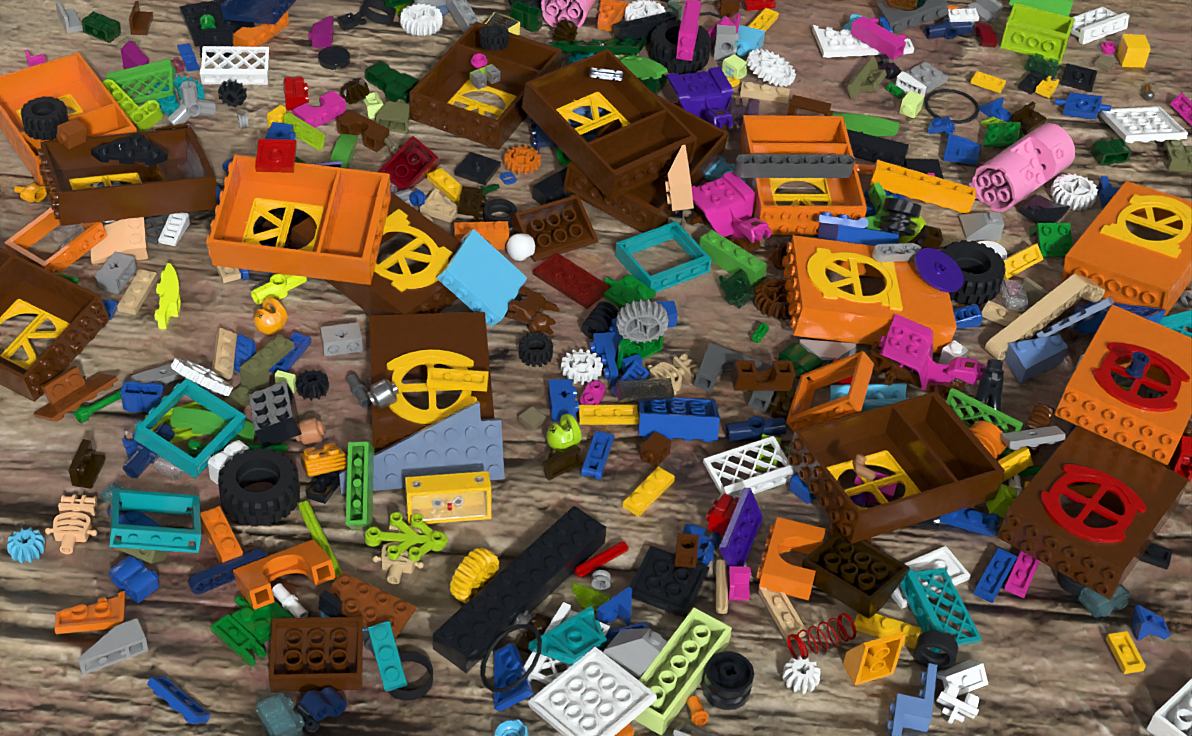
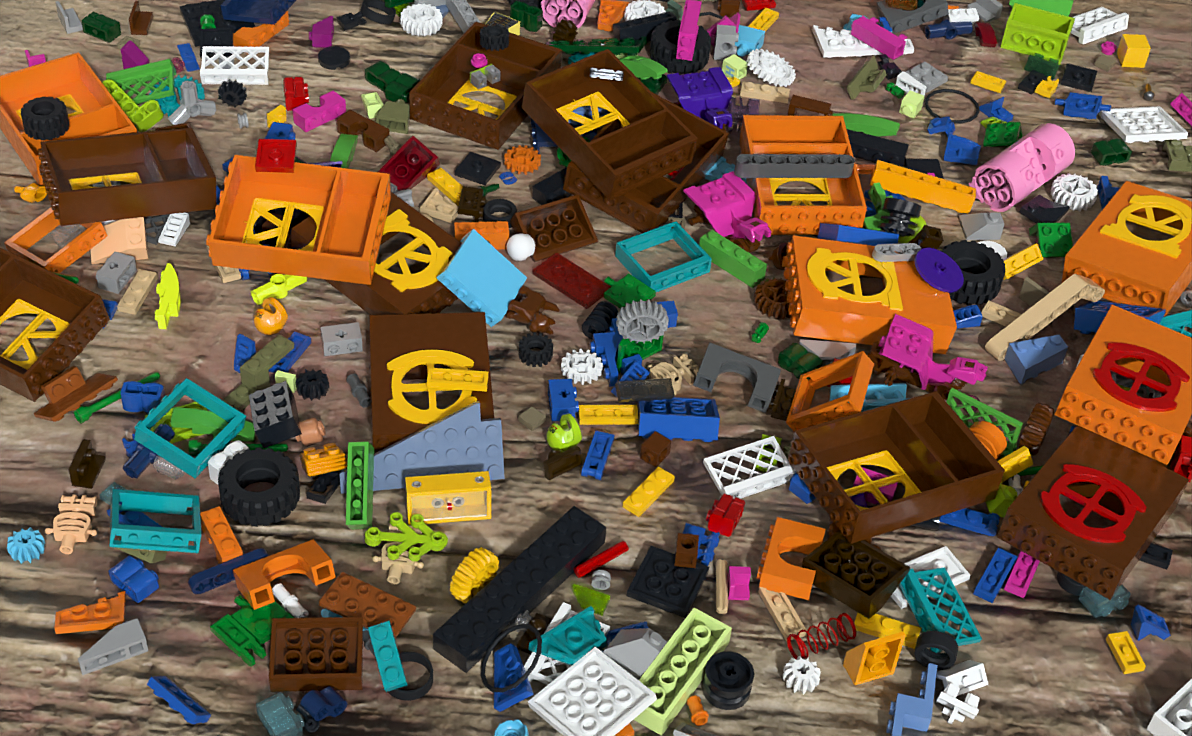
(71, 133): dark orange brick -> none
(130, 150): black plate -> none
(159, 375): light grey tile -> none
(202, 376): white gear -> none
(224, 353): tan plate -> none
(305, 131): lime plate -> none
(318, 534): lime axle -> none
(330, 604): black plate -> none
(355, 91): dark brown gear -> none
(383, 393): flat silver head -> none
(417, 198): blue plate -> none
(593, 393): dark pink plate -> none
(617, 606): blue slope -> none
(679, 183): light nougat slope -> none
(737, 288): clear green bracket -> none
(741, 530): dark purple tile -> none
(755, 428): dark blue piece -> none
(776, 378): reddish brown arch -> none
(844, 220): plate -> none
(861, 469): medium nougat arm -> none
(952, 351): white brick -> none
(990, 387): black piece -> none
(1014, 296): clear beam -> none
(1028, 118): dark brown bracket -> none
(1033, 437): light grey tile -> none
(1070, 322): sand blue wing -> none
(1137, 364): dark blue bush -> none

